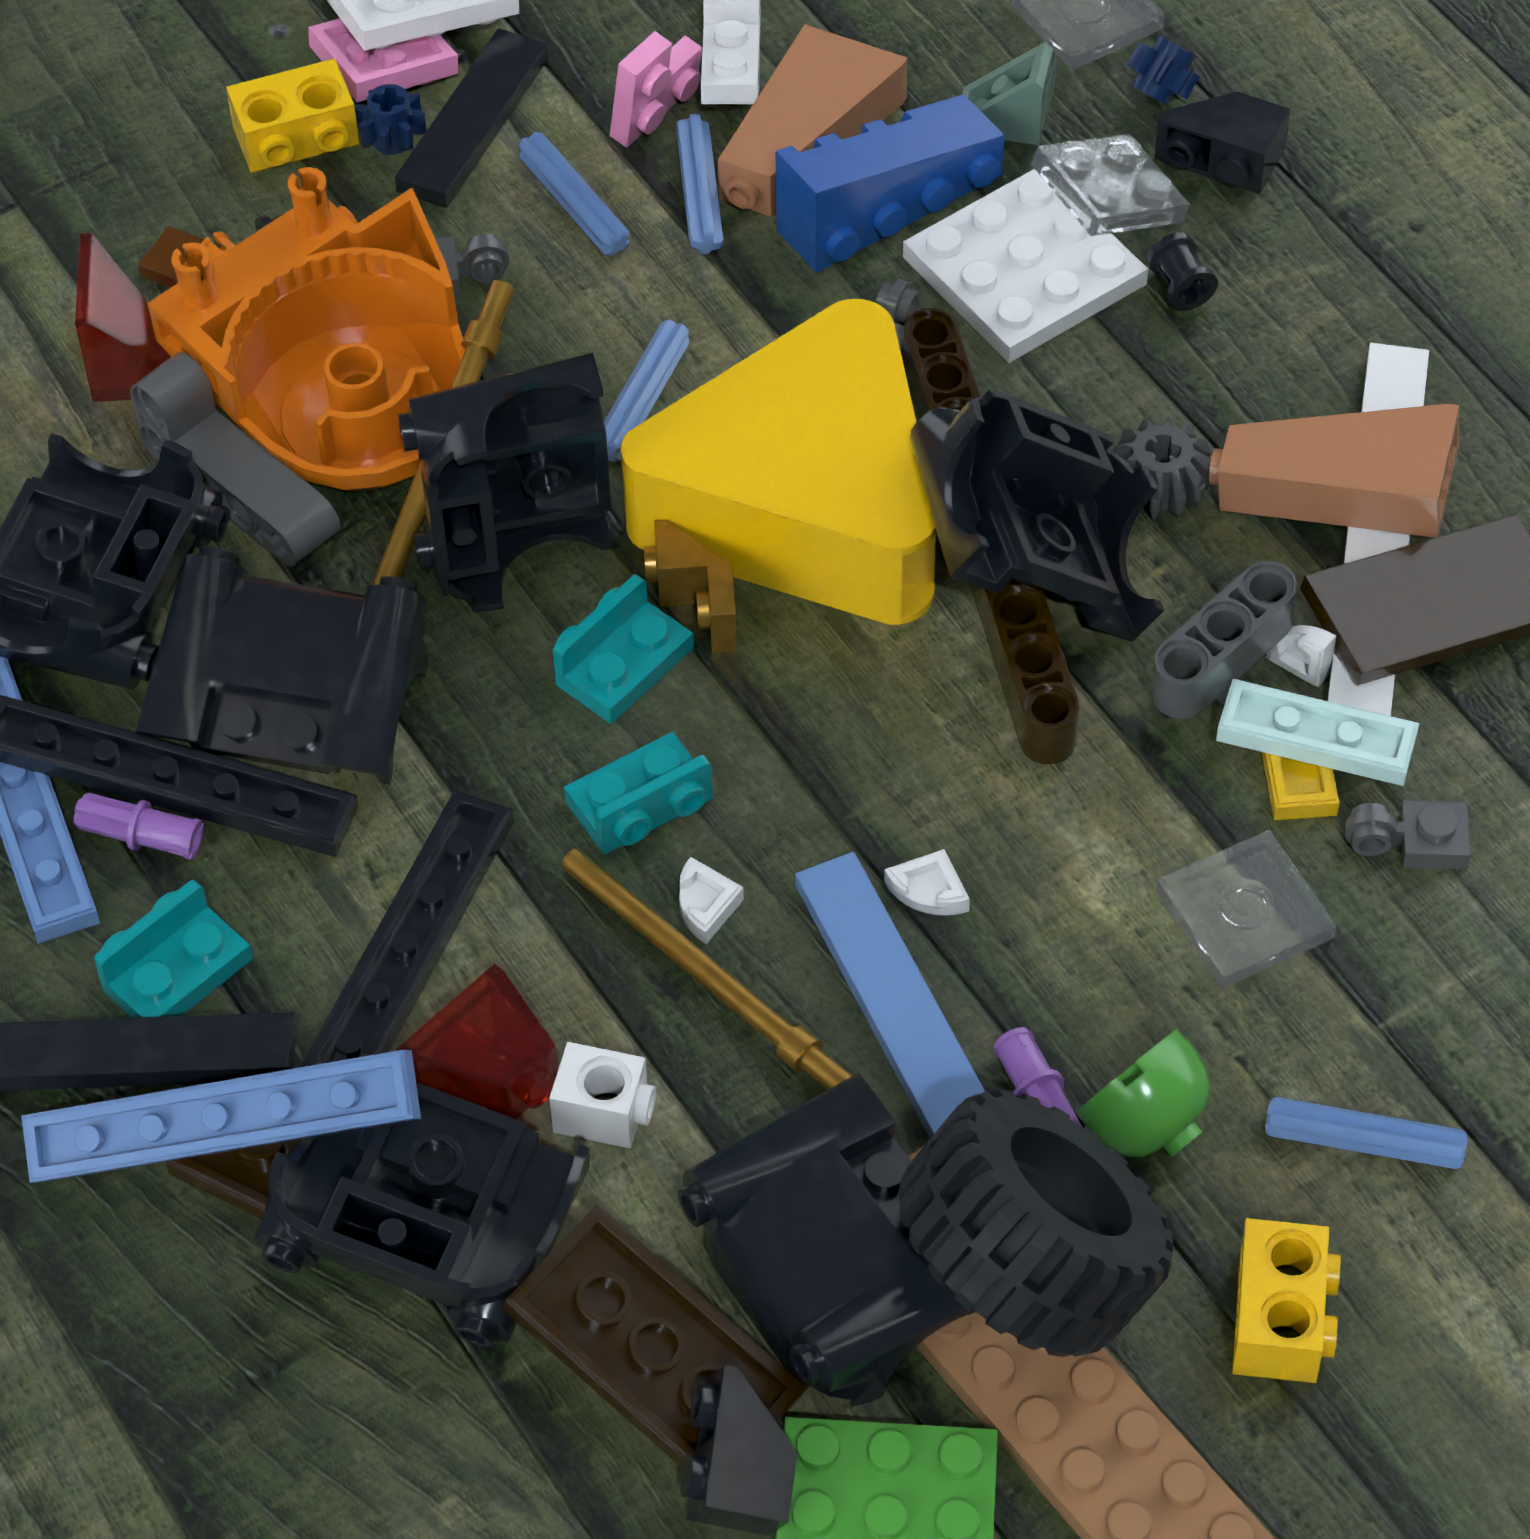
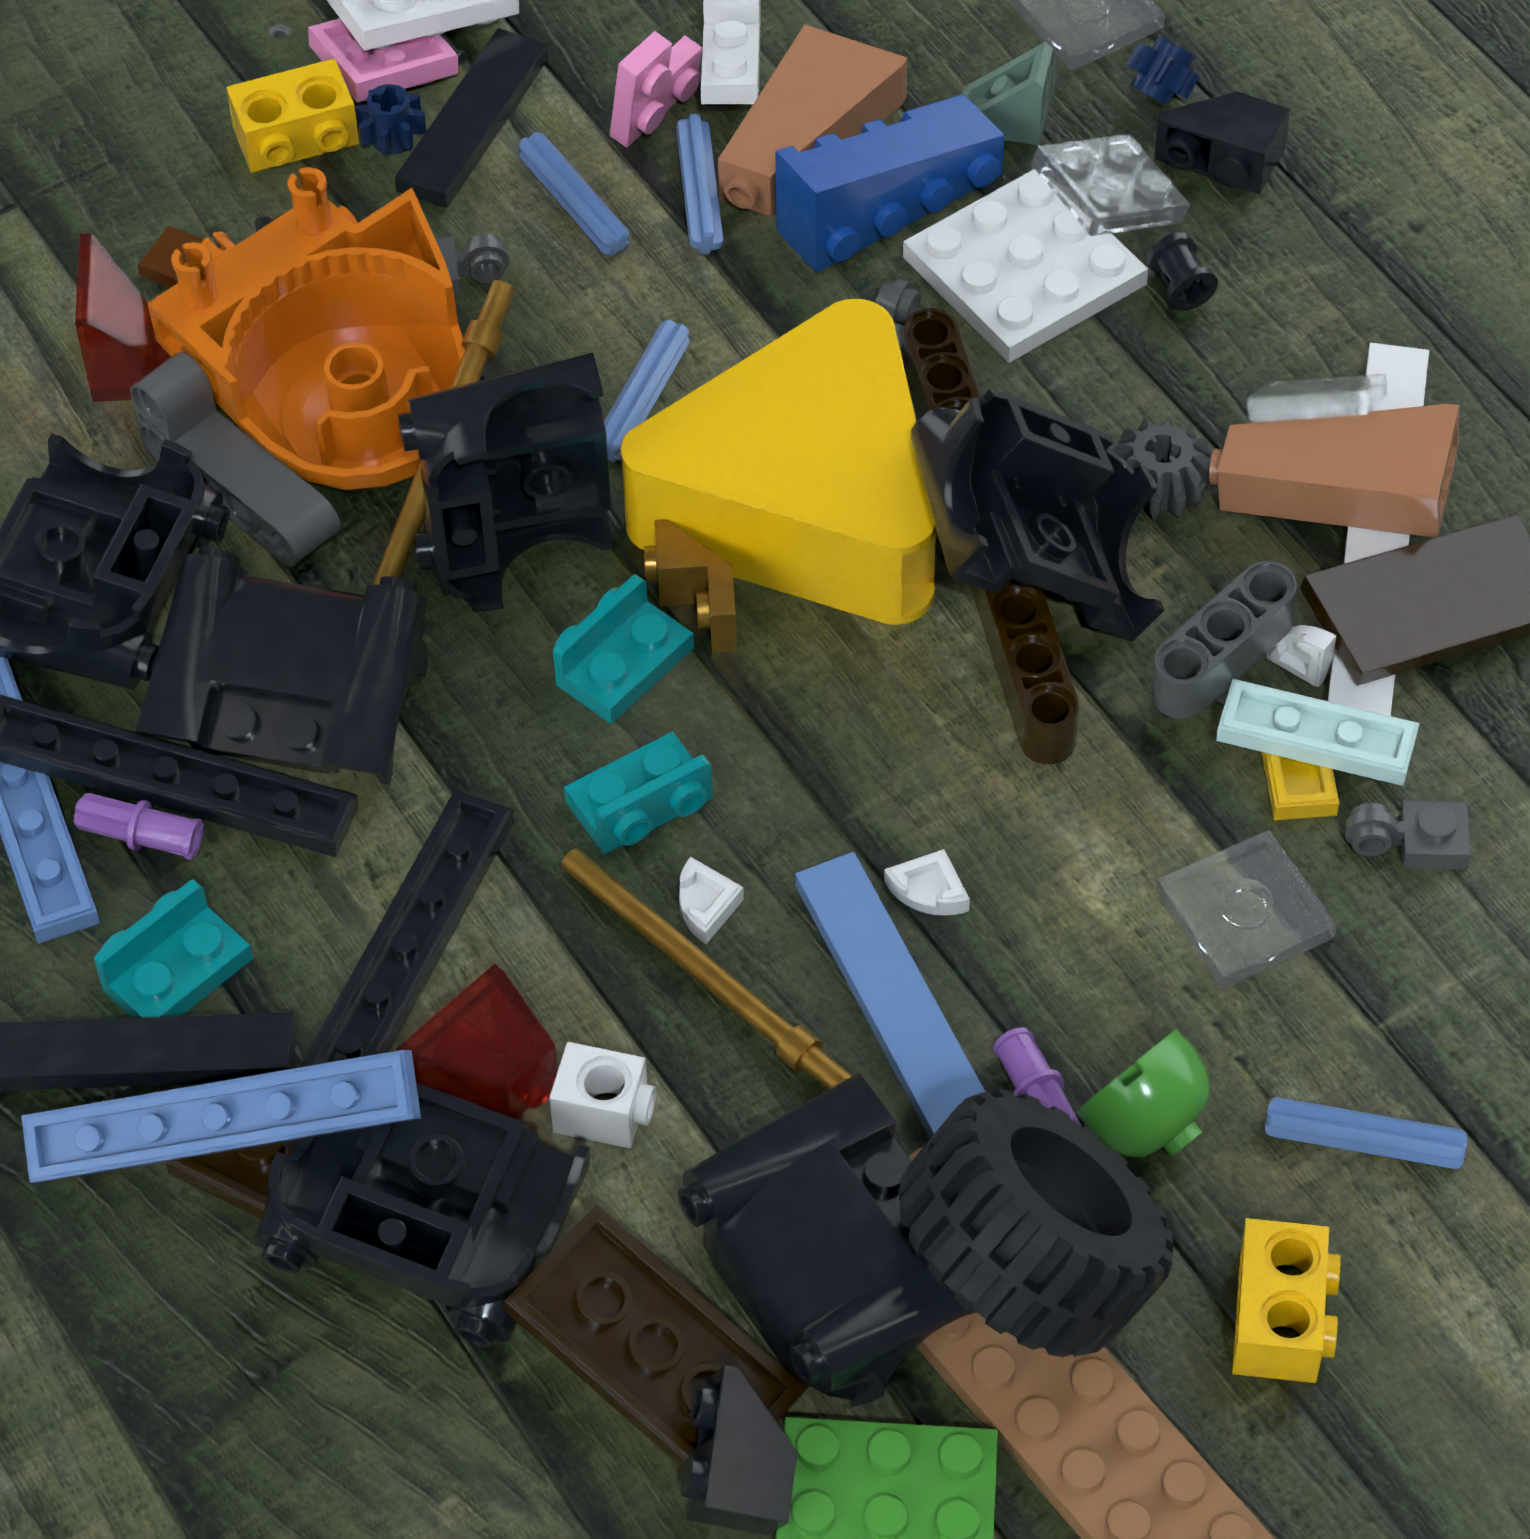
(1317, 398): none -> clear tile

